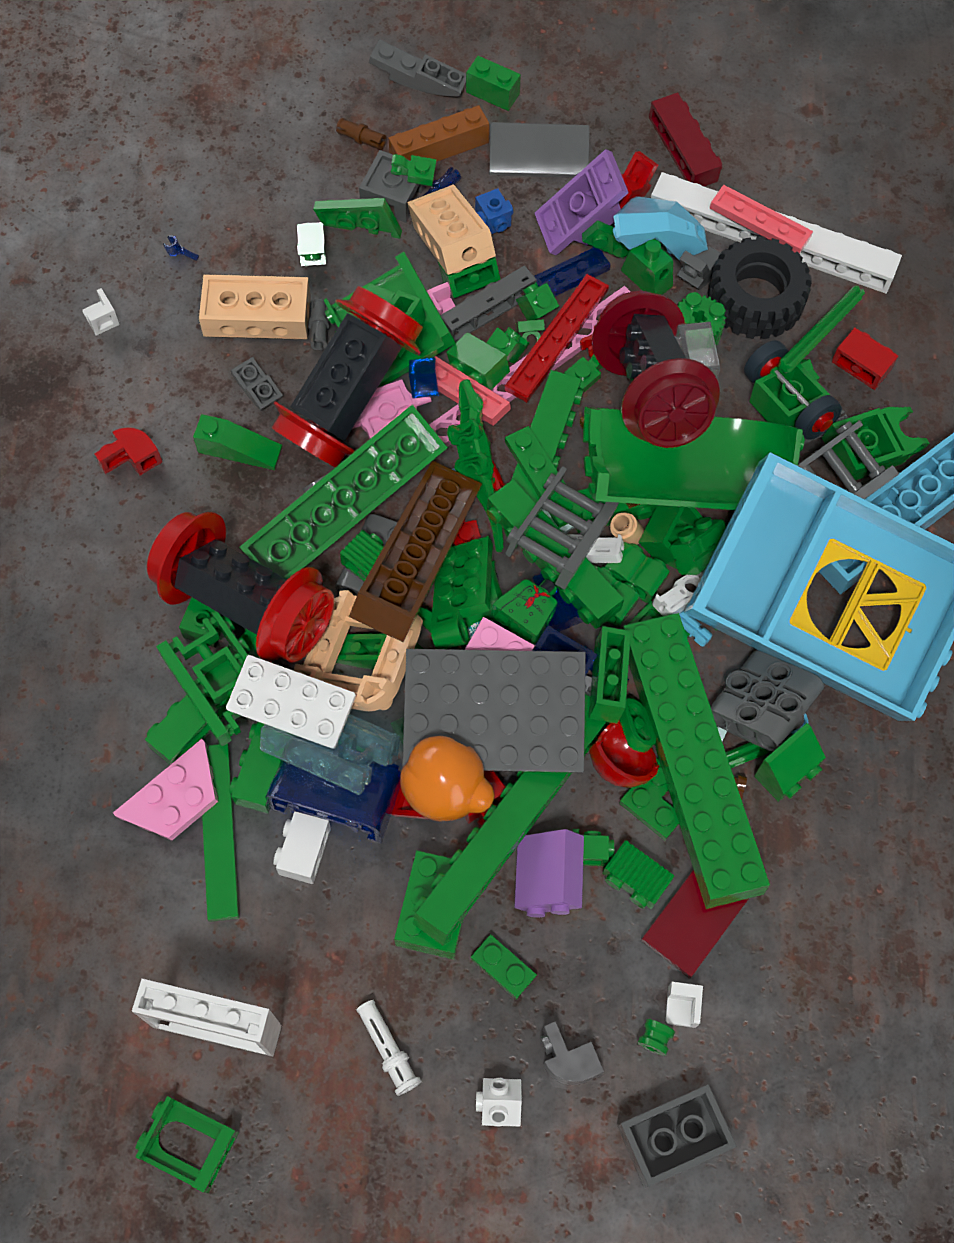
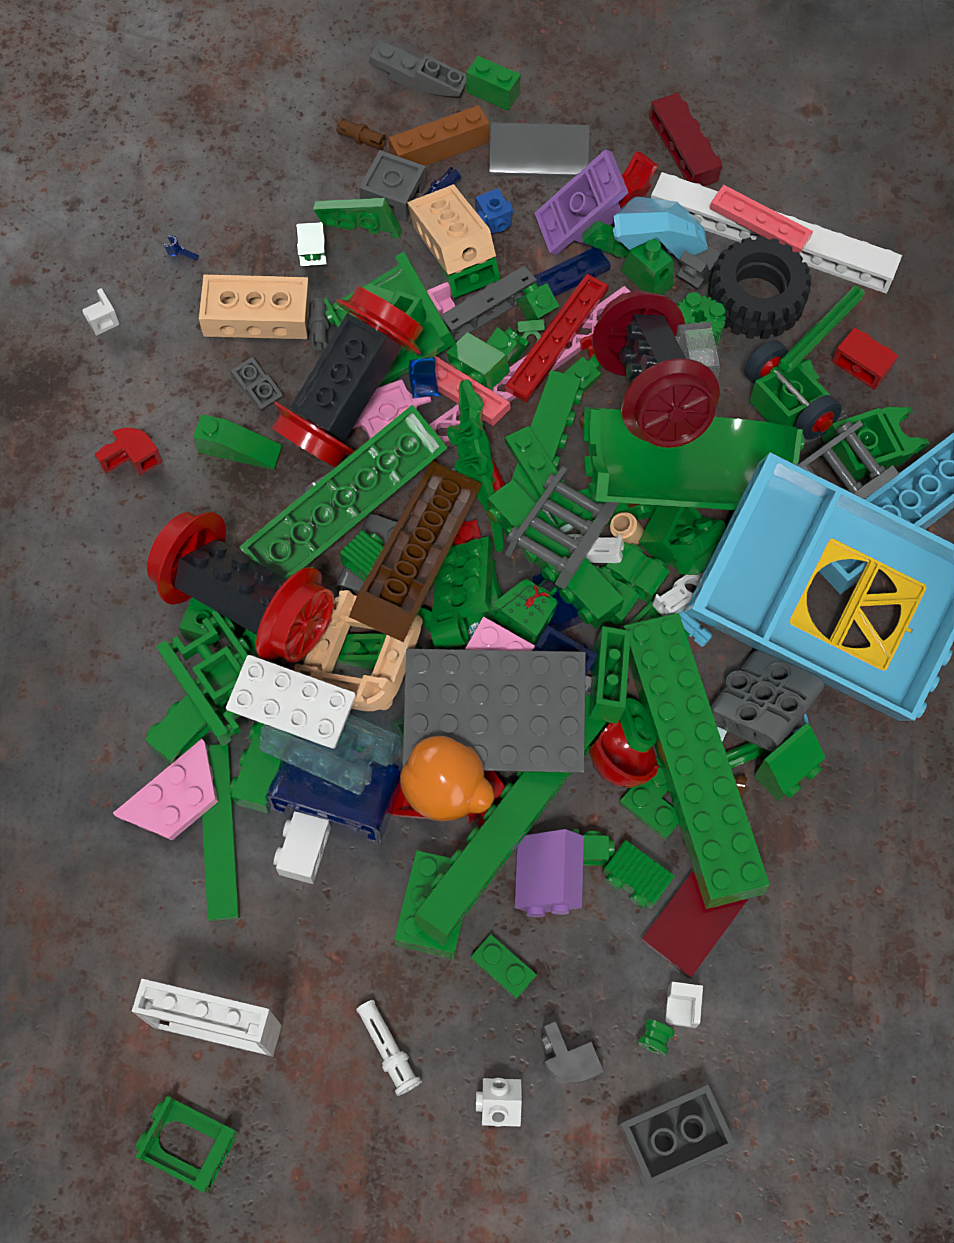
(419, 169): green plate -> none

